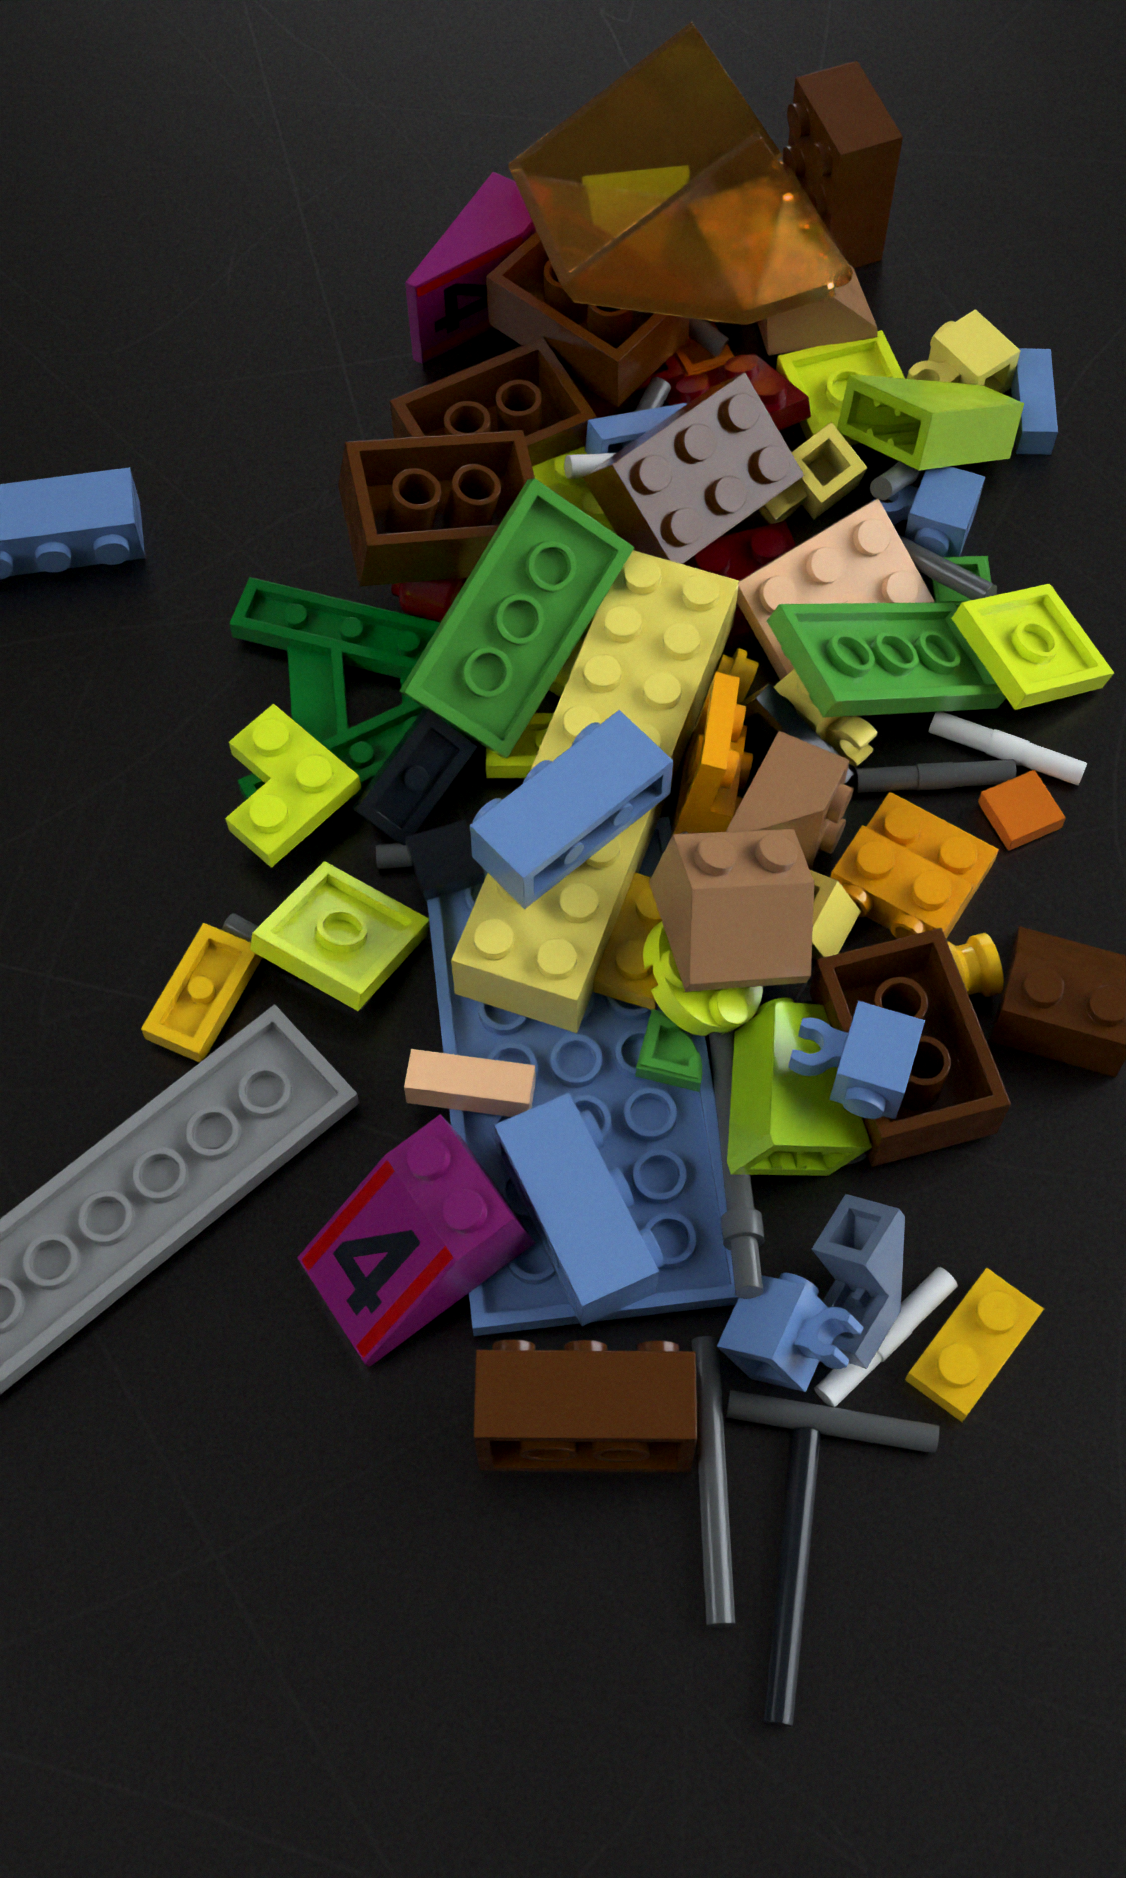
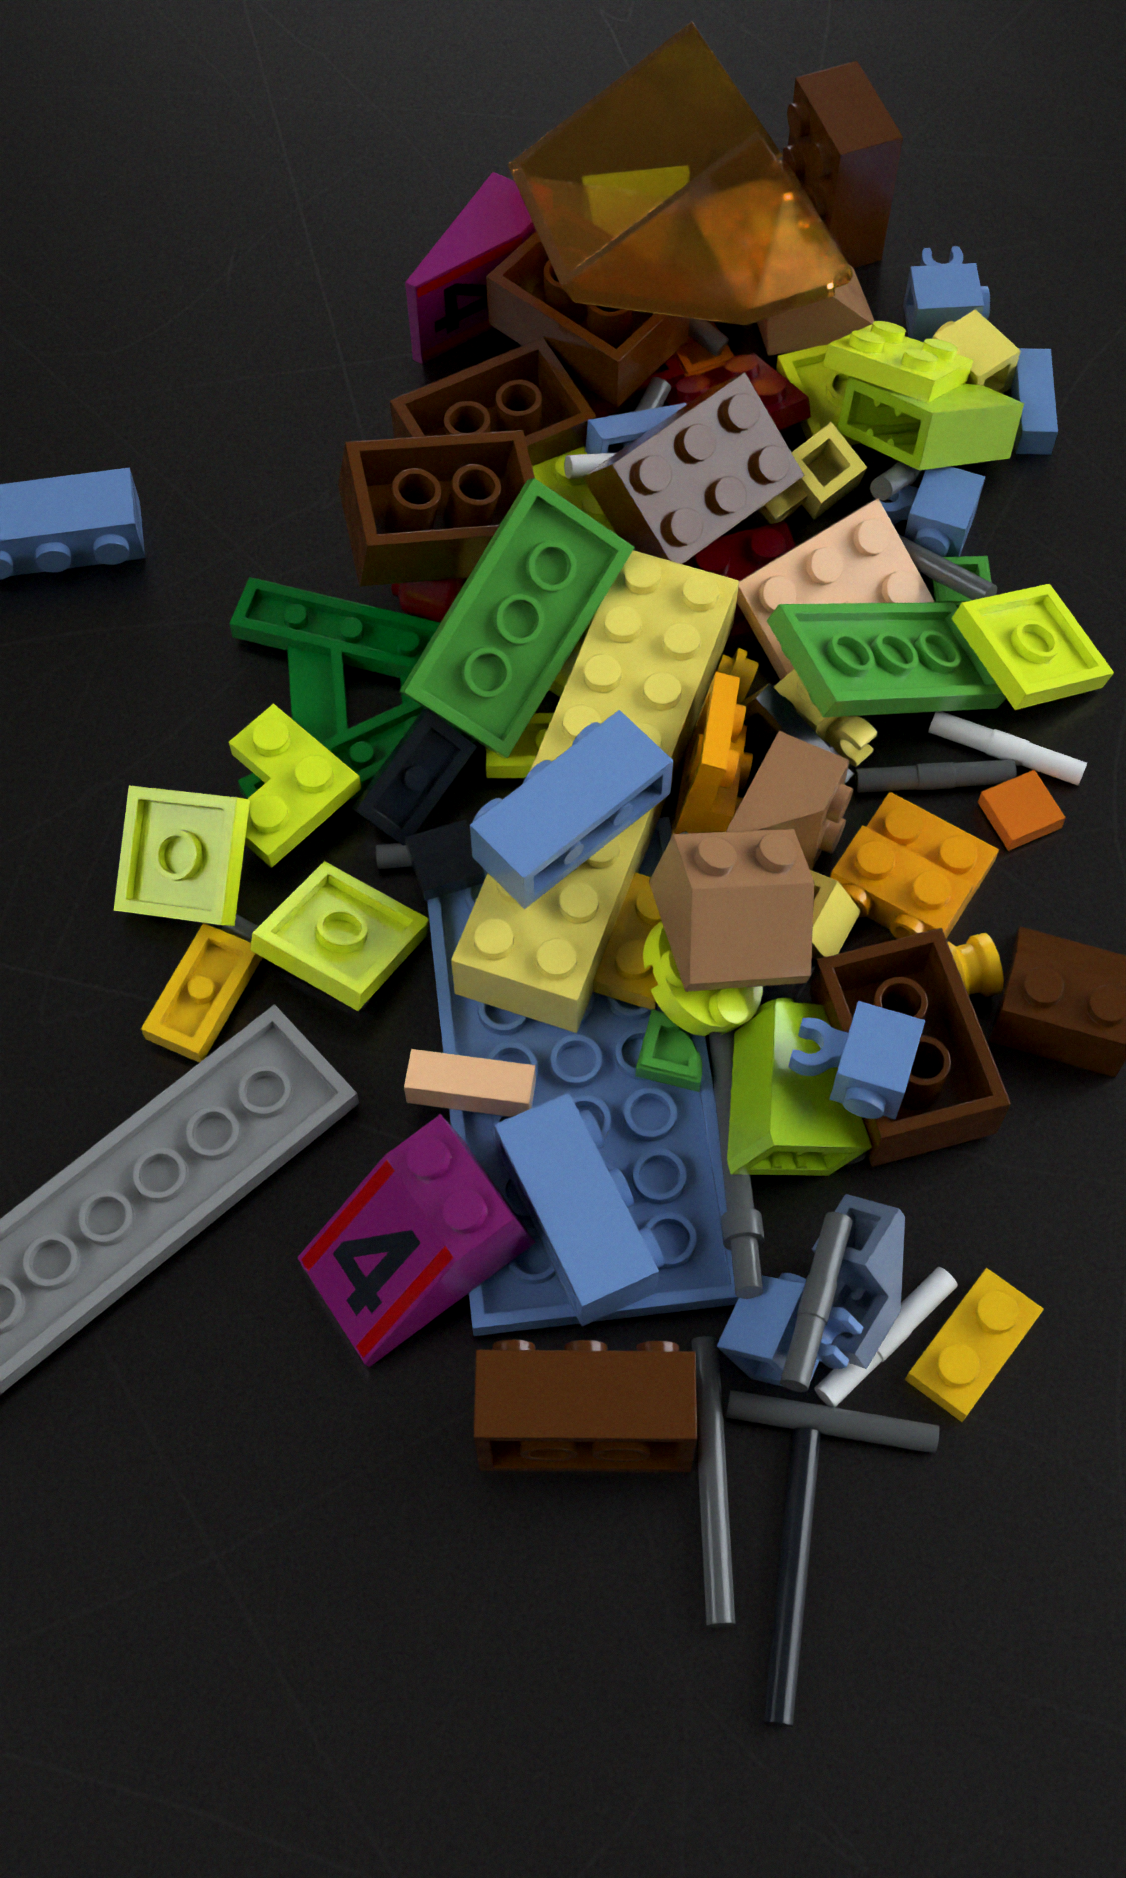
(181, 855): none -> neon yellow plate
(816, 1302): none -> dark grey piece
(899, 363): none -> neon yellow plate
(942, 294): none -> medium blue brick

